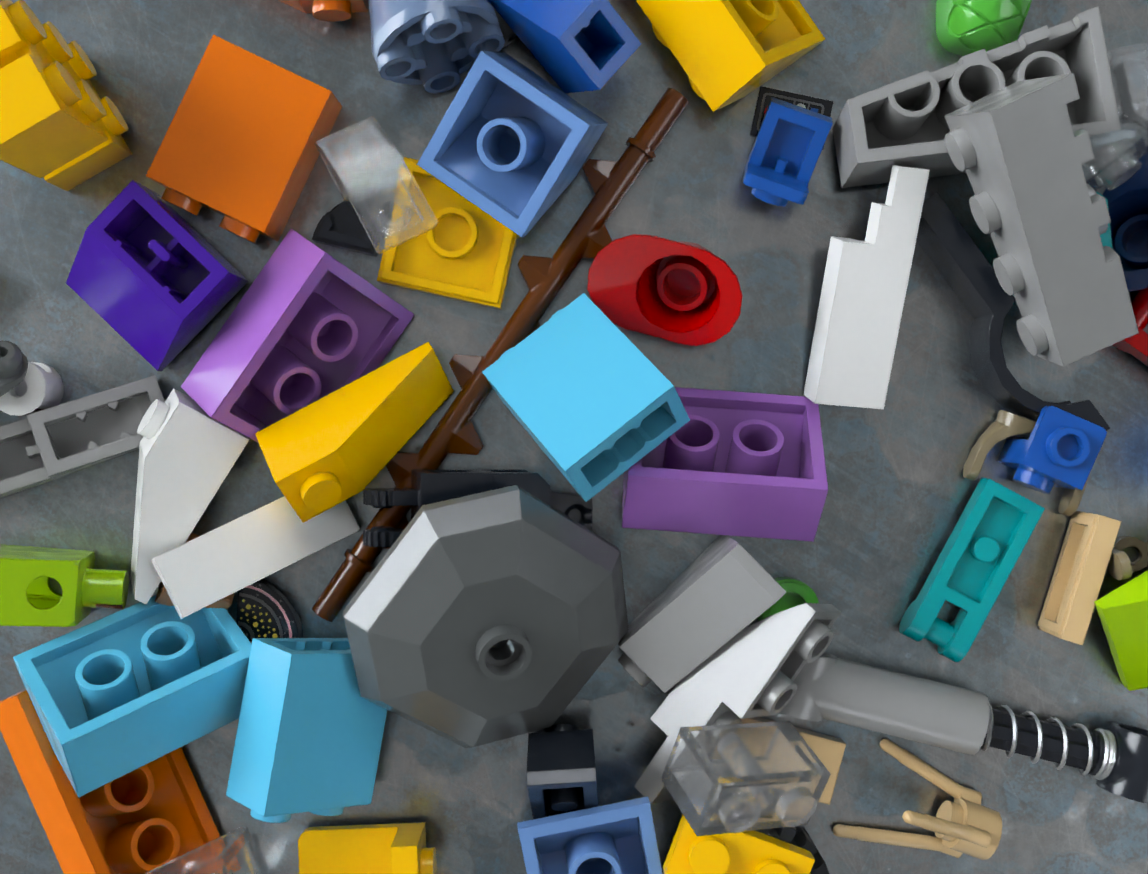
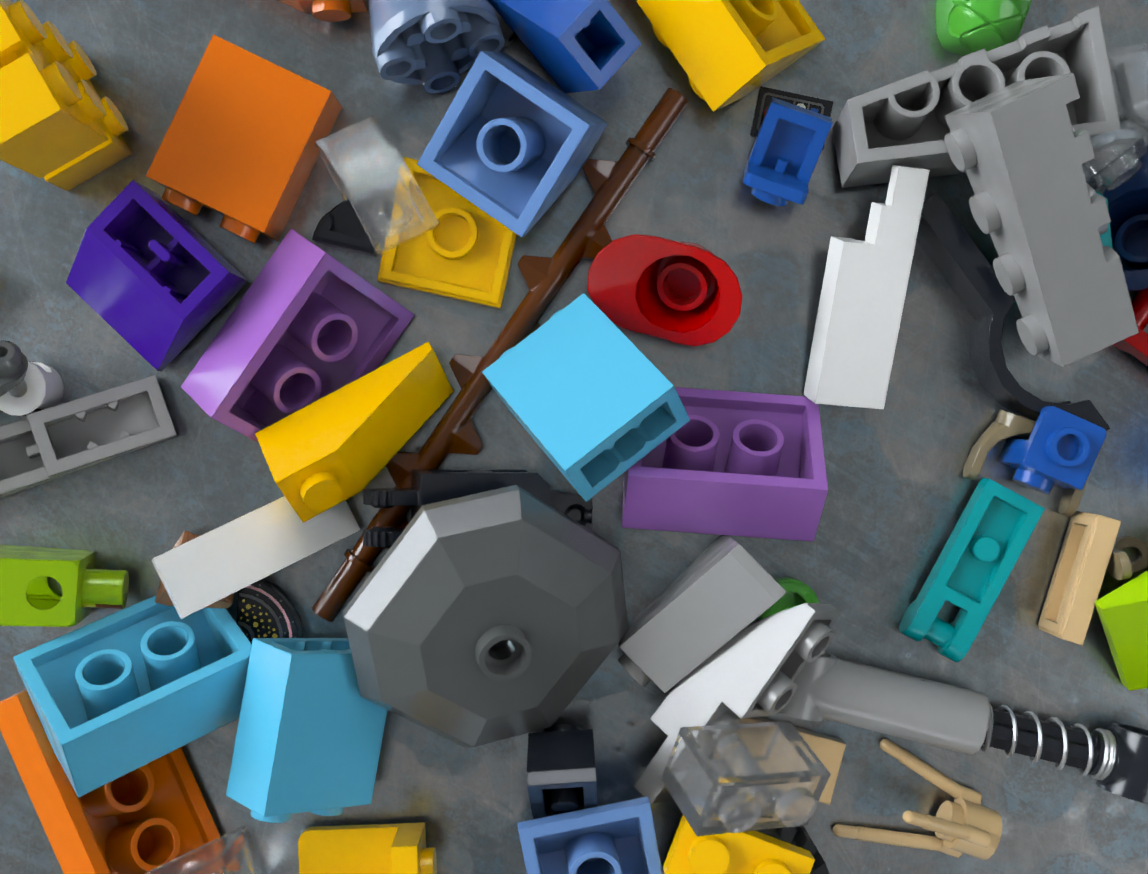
(178, 474): white slope -> none

